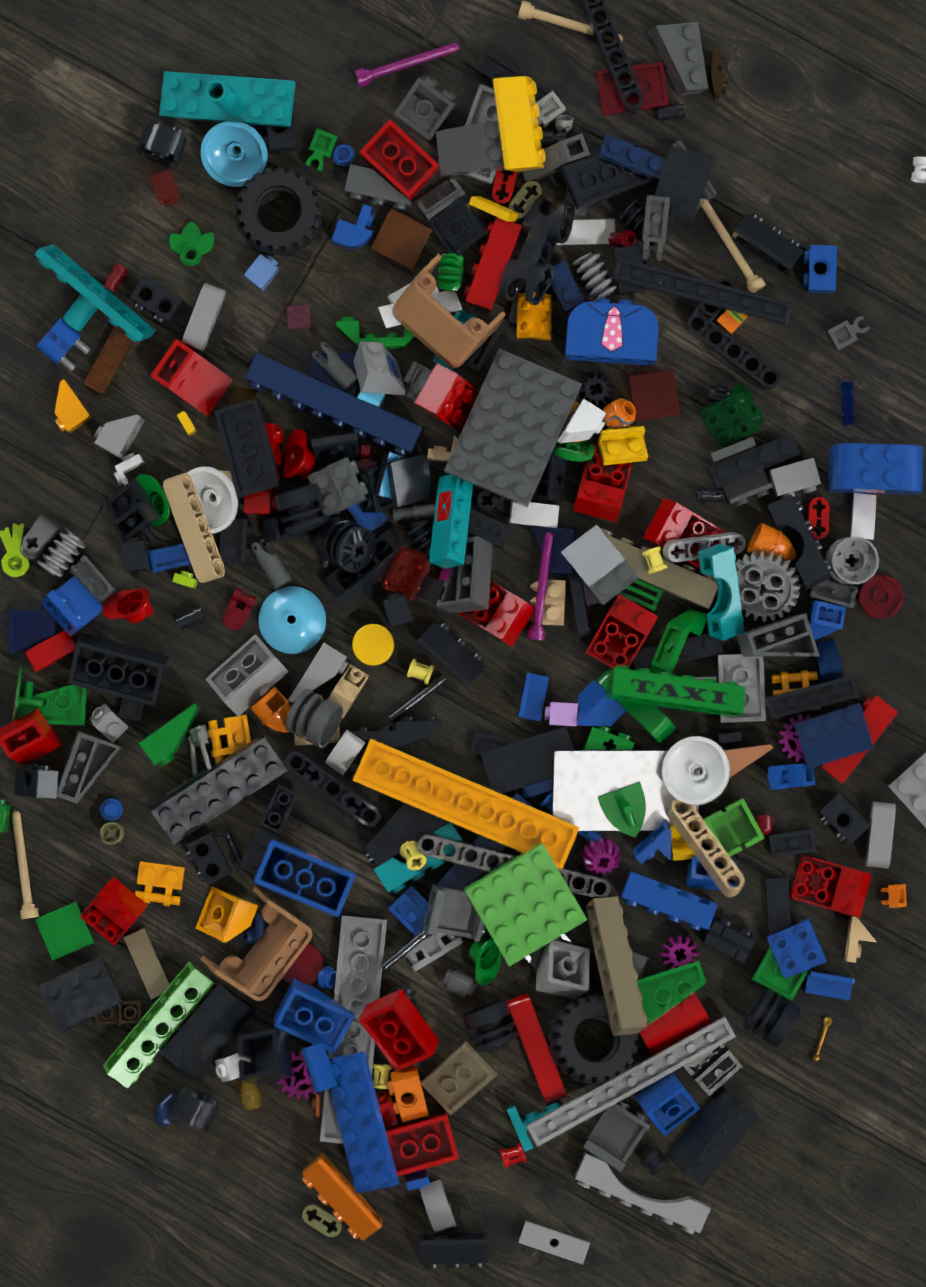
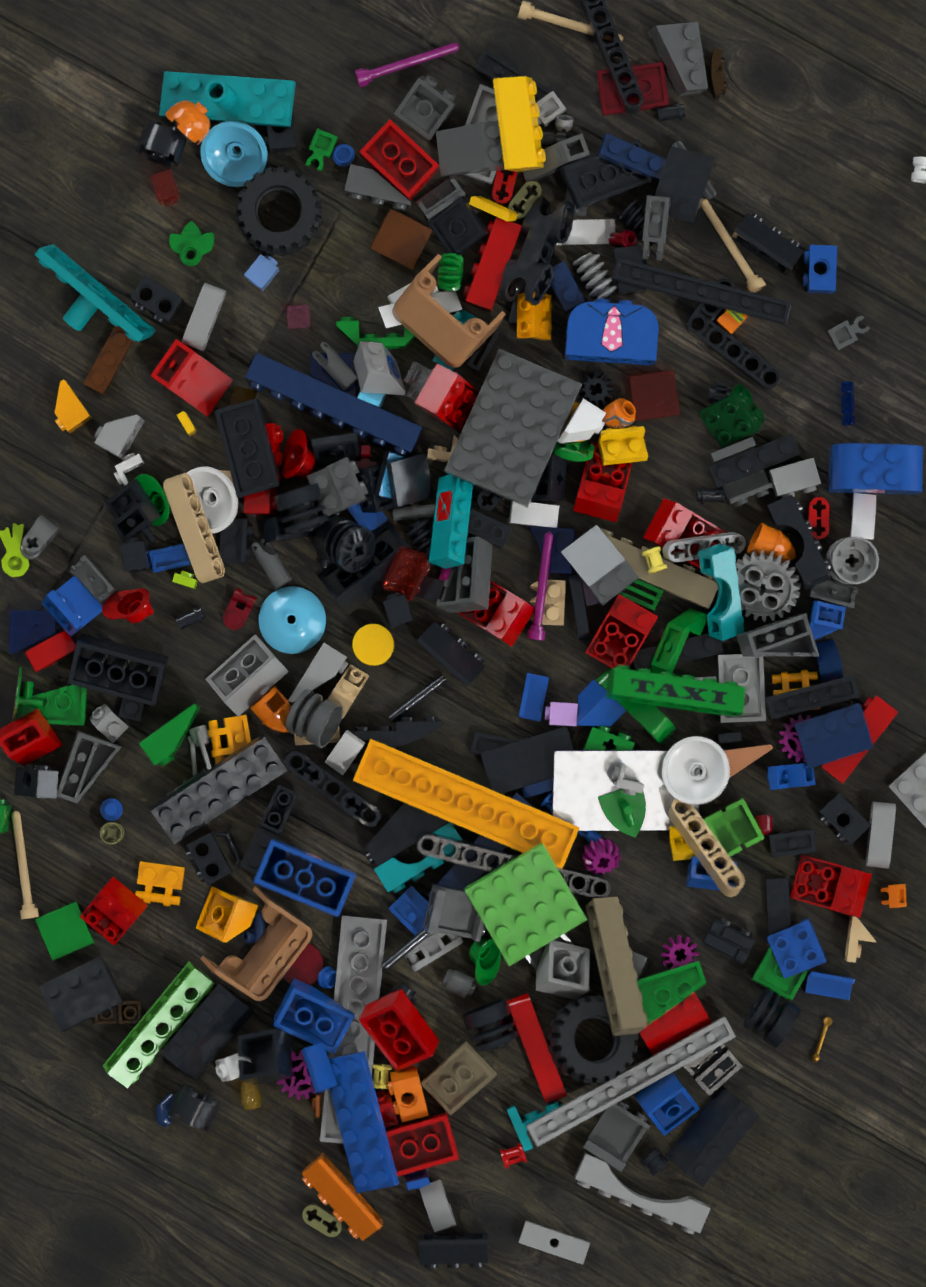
(59, 341): blue piece -> none
(62, 553): light grey piece -> none
(115, 277): dark red pin -> none
(147, 963): dark tan tile -> none
(190, 119): none -> orange cylinder
(354, 236): blue brick -> none
(412, 856): light yellow bush -> none
(420, 671): light yellow bush -> none
(629, 786): none -> light grey bracket
(658, 839): blue slope -> none
(668, 900): blue wedge -> none
(880, 597): dark red tile -> none

